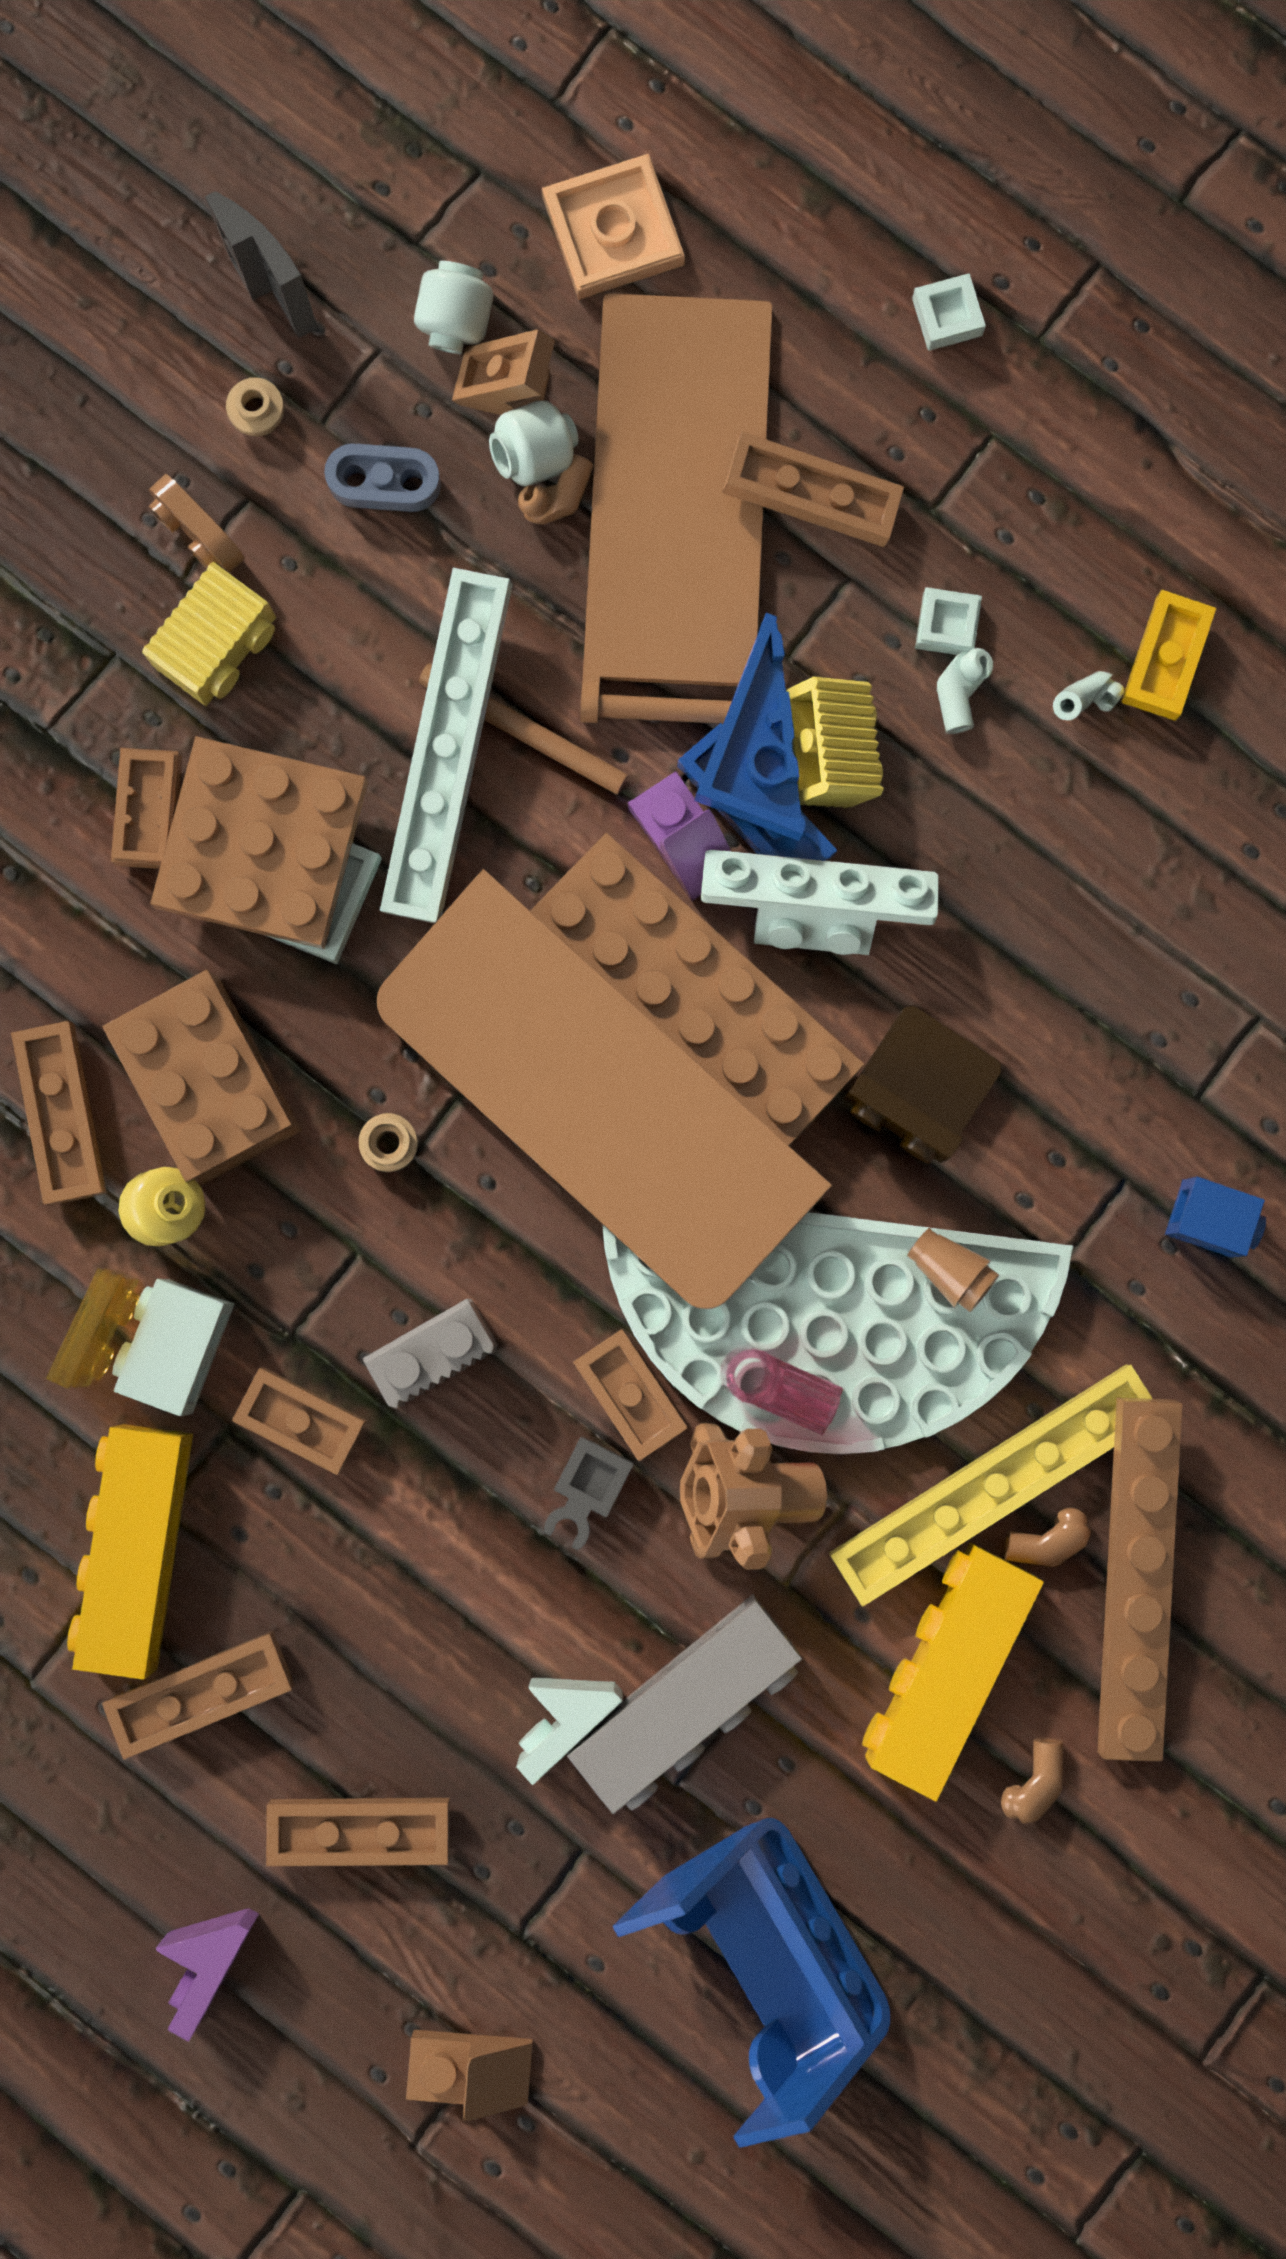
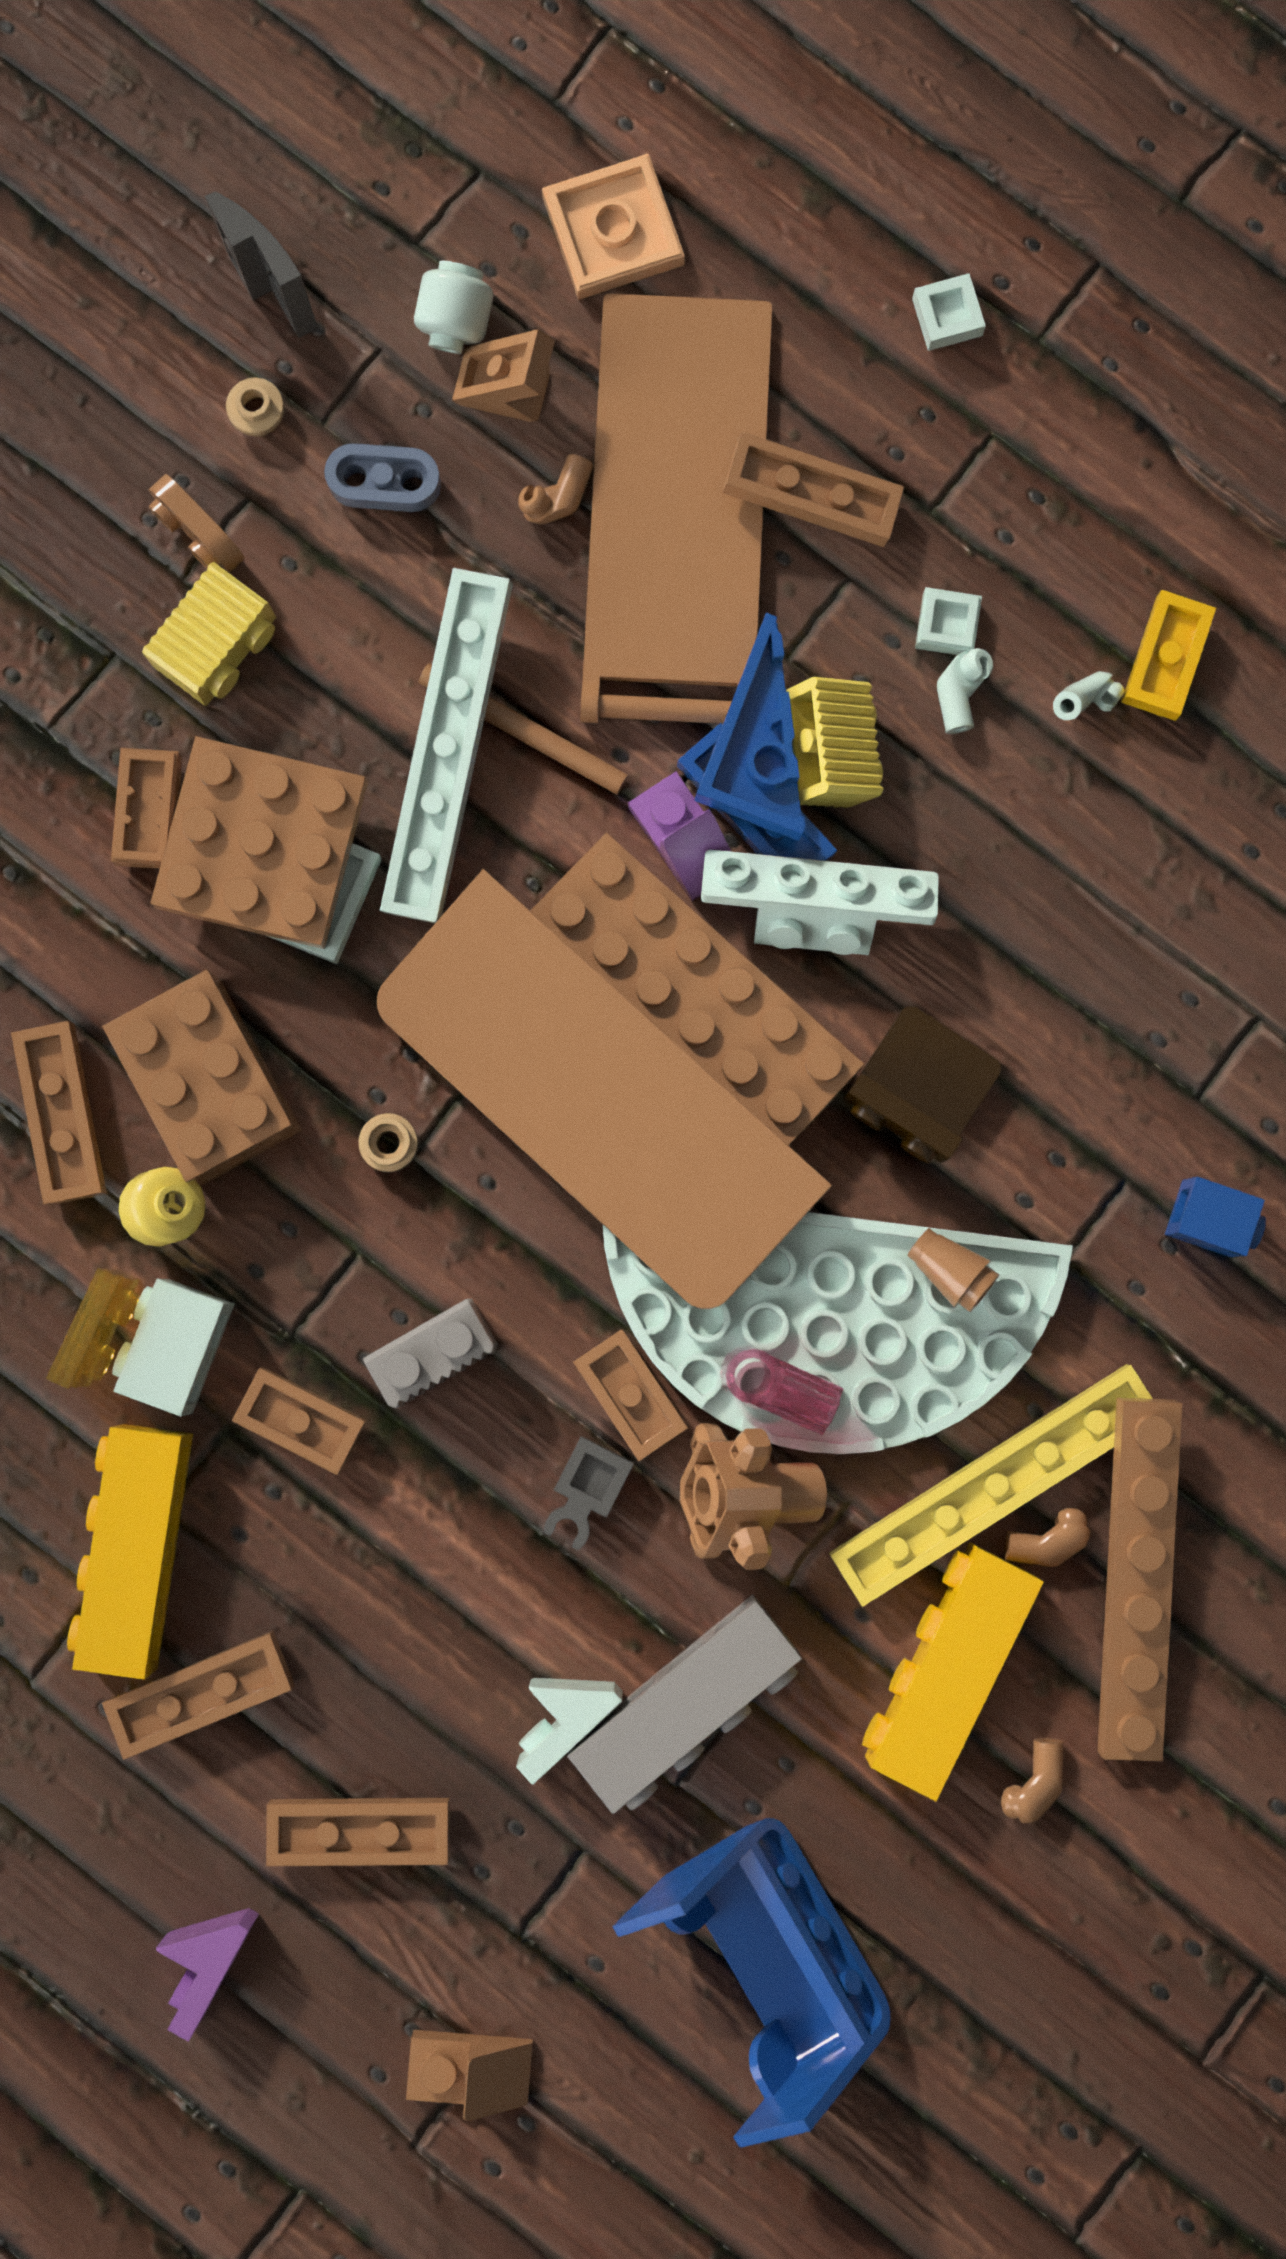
(533, 443): light aqua head -> none

